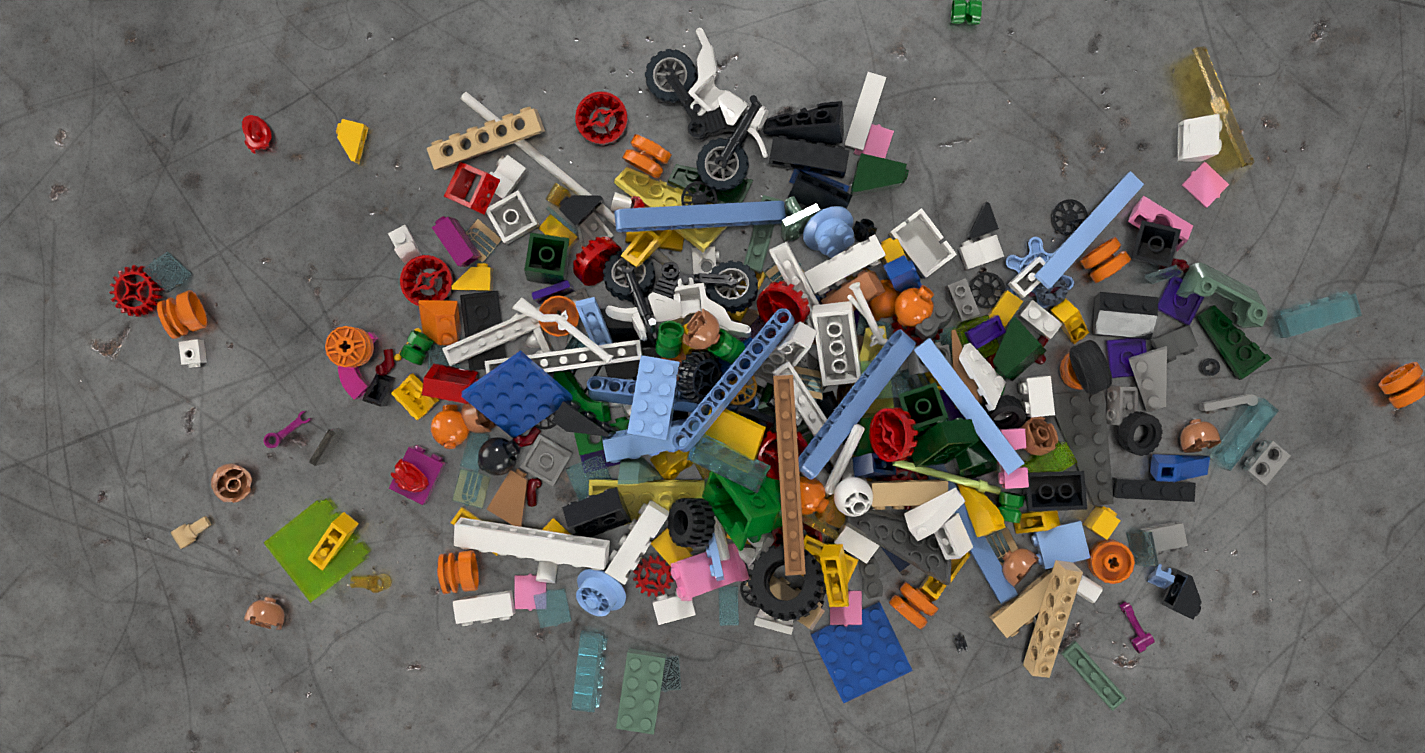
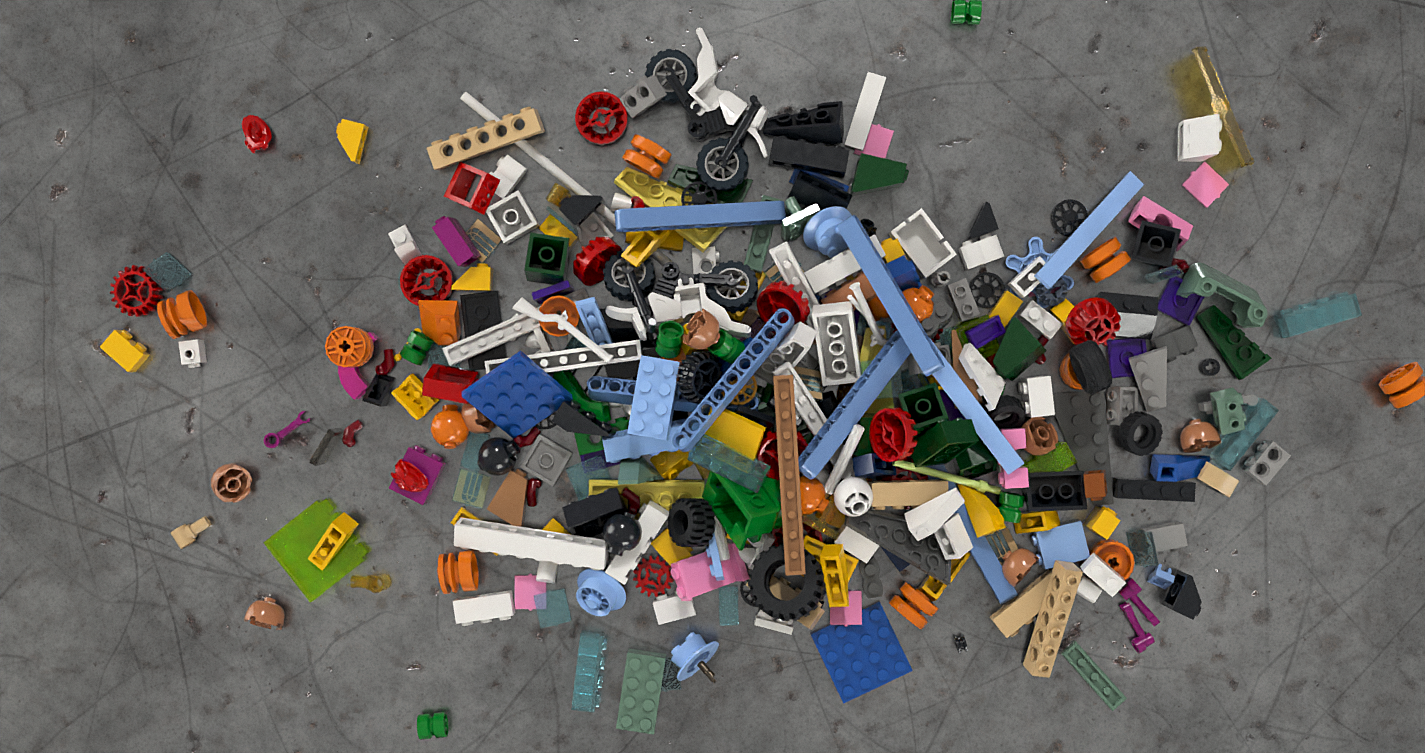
(125, 350): none -> yellow brick
(349, 431): none -> dark red arm
(432, 725): none -> green wheel
(622, 533): none -> black brick
(633, 500): none -> dark red arm
(643, 95): none -> light grey brick
(693, 656): none -> light blue piece
(890, 295): none -> medium blue beam
(940, 278): none -> light grey pin
(1089, 319): none -> red gear
(1095, 484): none -> dark orange brick
(1103, 574): none -> white brick
(1130, 592): none -> magenta brick
(1217, 479): none -> tan slope
(1228, 411): none -> sand green brick

